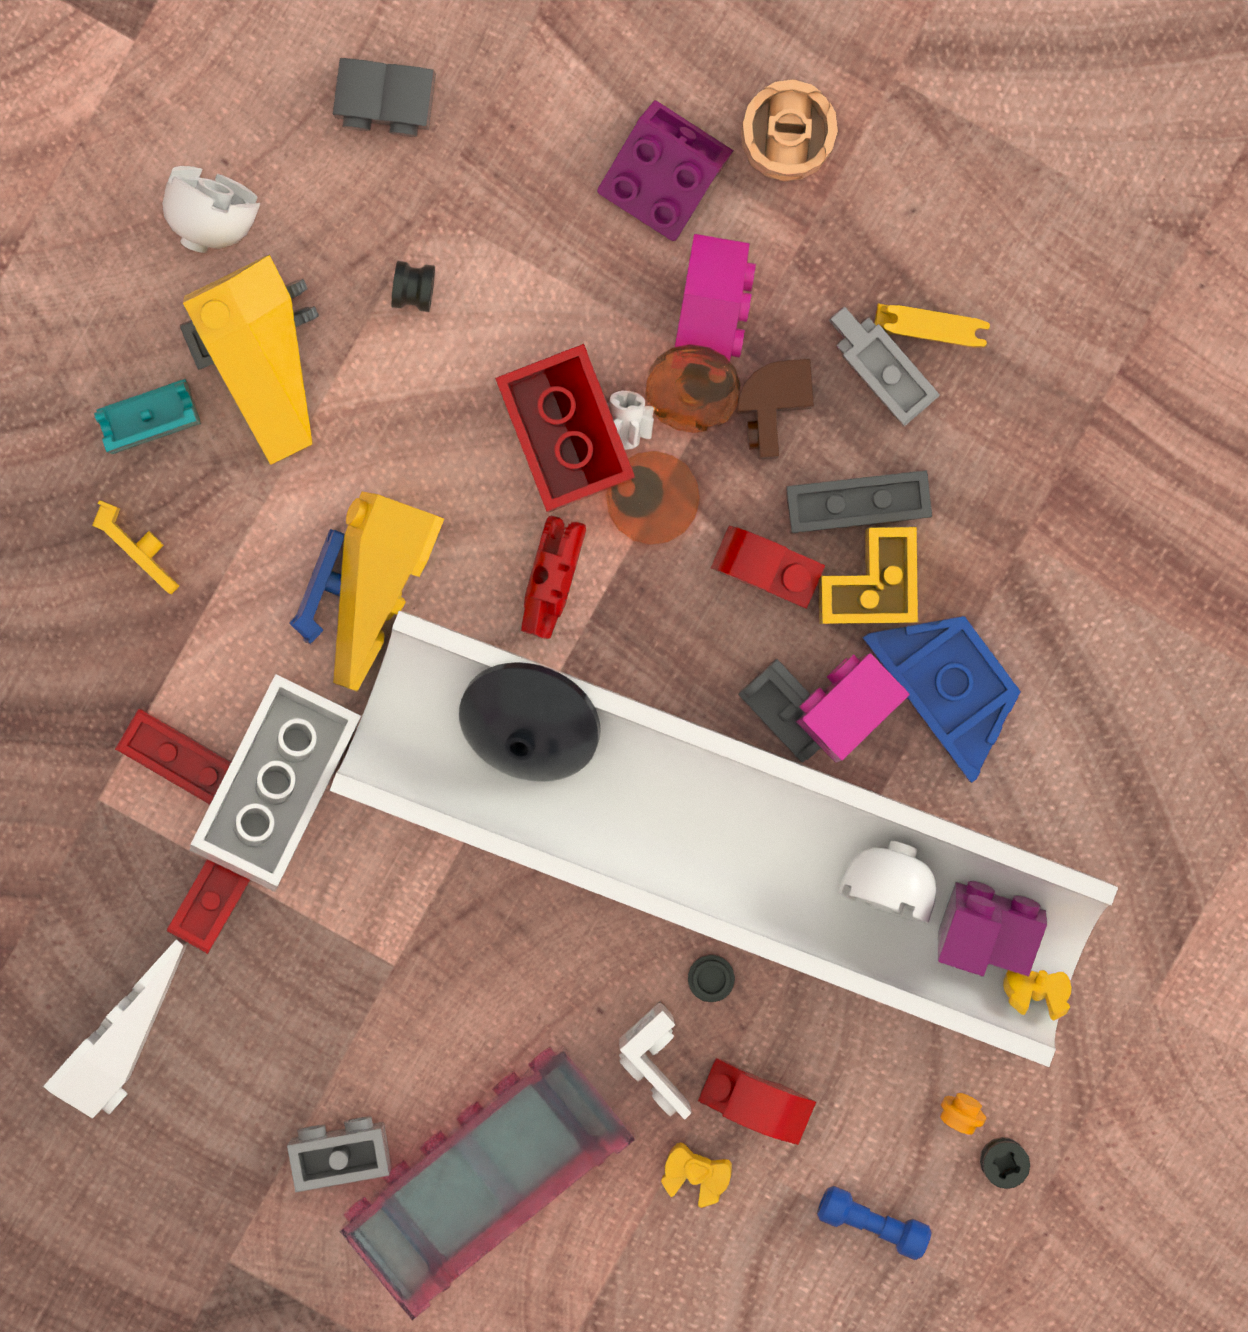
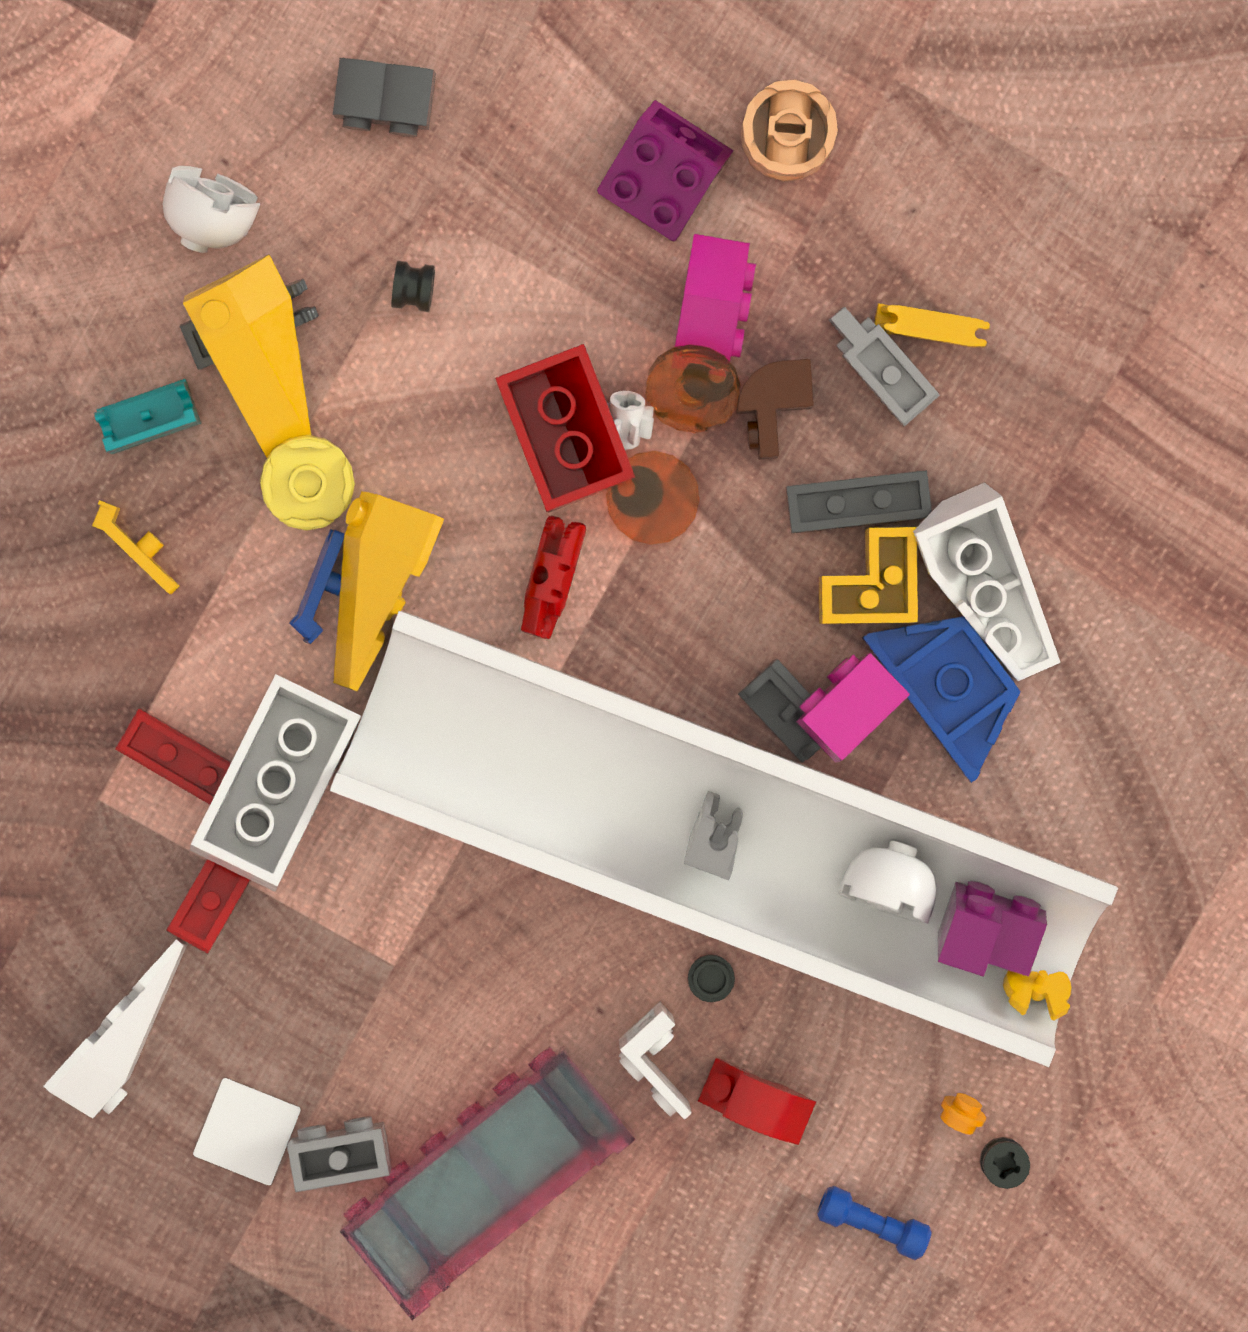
(246, 1131): none -> white sticker
(307, 482): none -> light yellow tile
(529, 721): black dish -> none
(711, 1174): yellow piece -> none
(713, 844): none -> light grey hinge
(767, 566): red brick -> none
(982, 571): none -> white wedge

